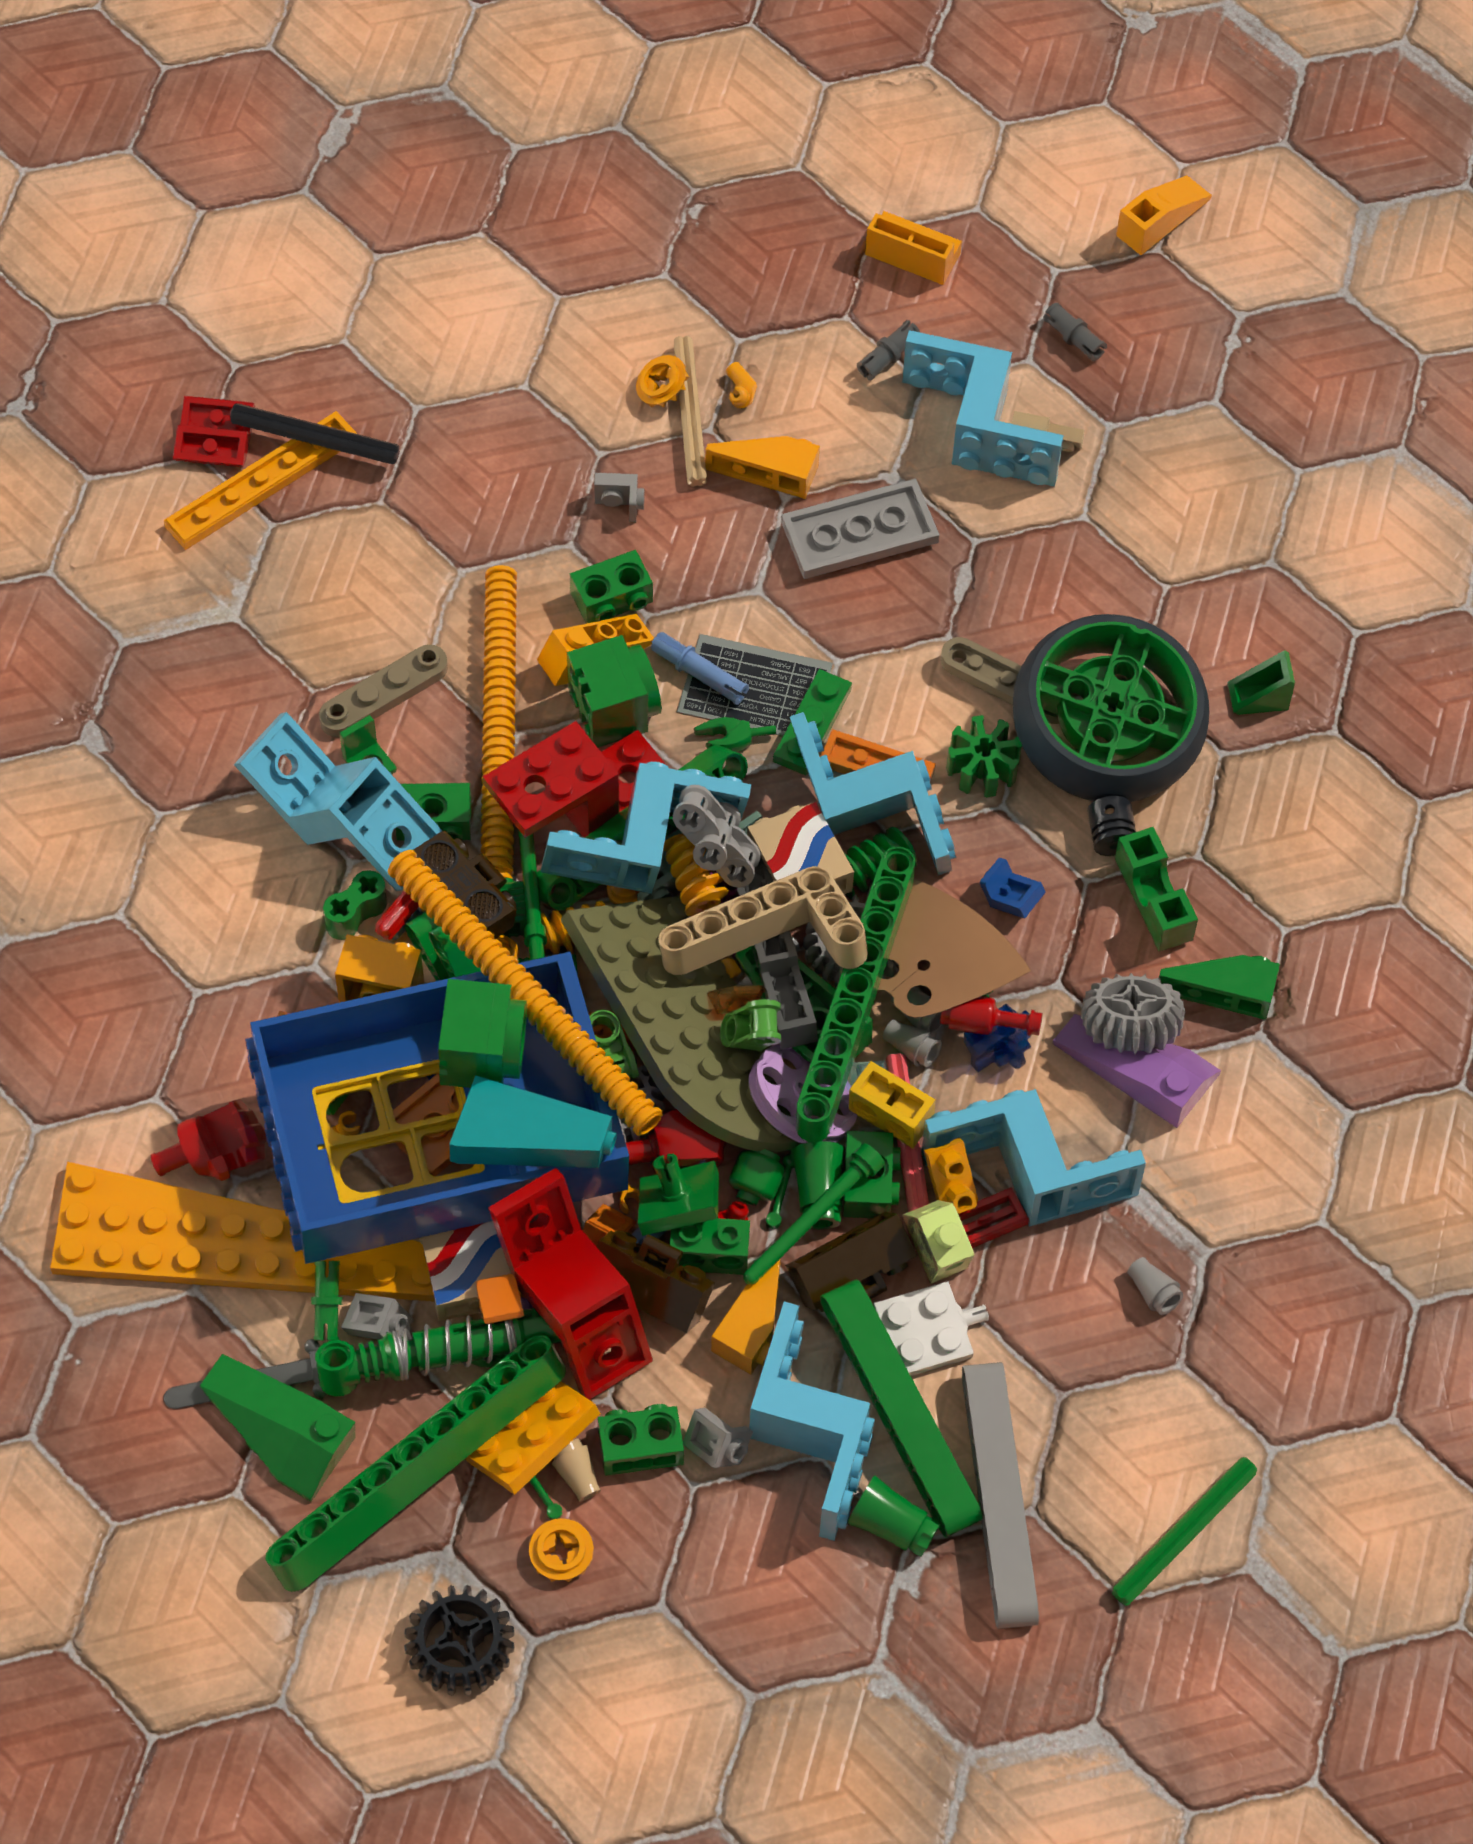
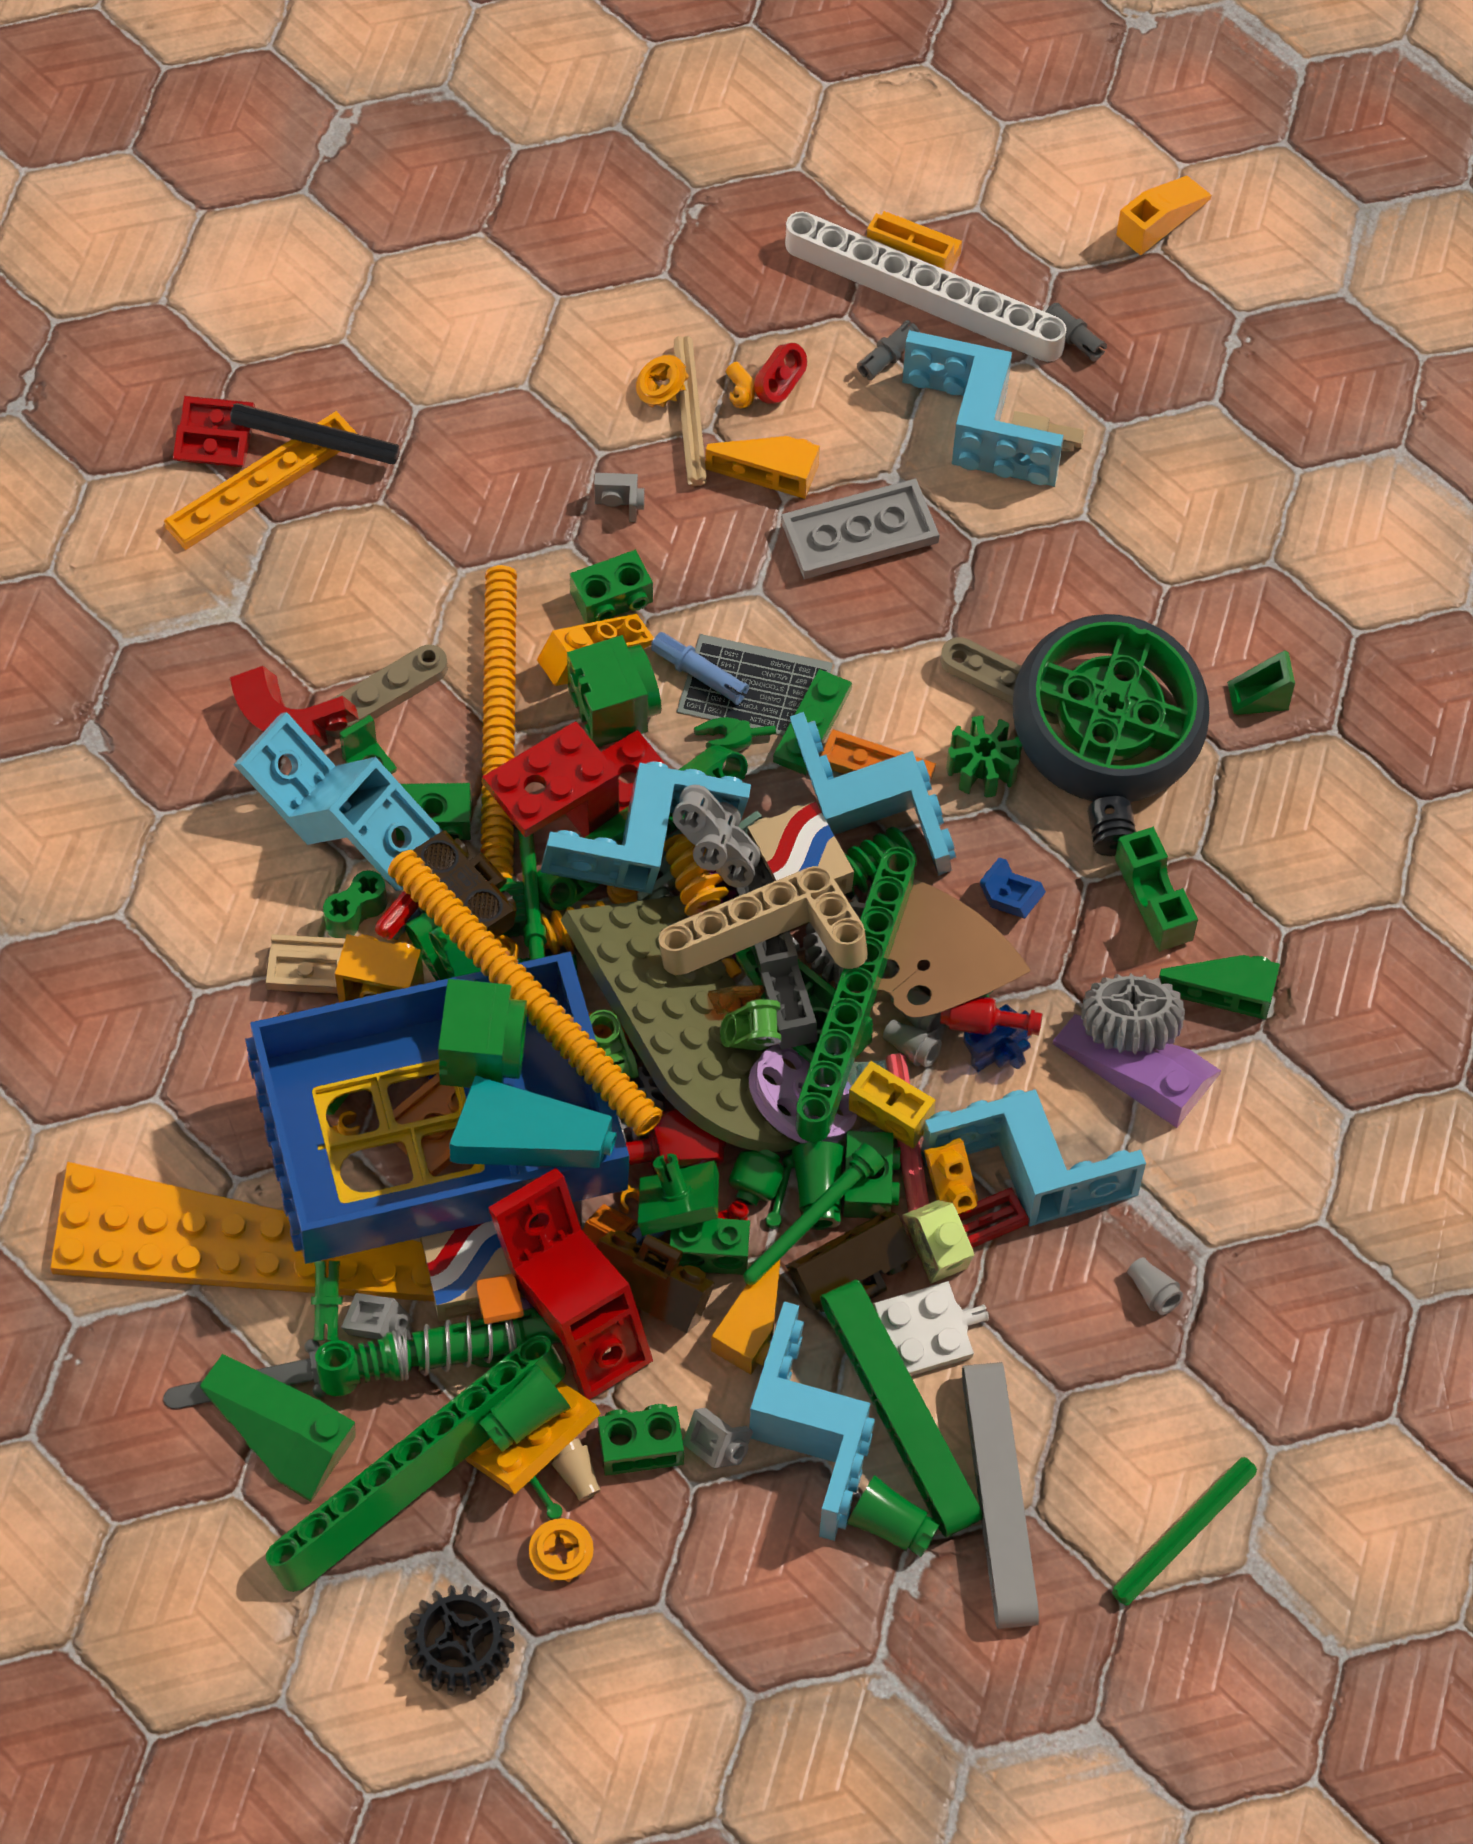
(215, 1143): red piece -> none
(261, 703): none -> red arch
(303, 963): none -> tan plate
(524, 1409): none -> green plant
(775, 378): none -> red plate
(925, 286): none -> white beam

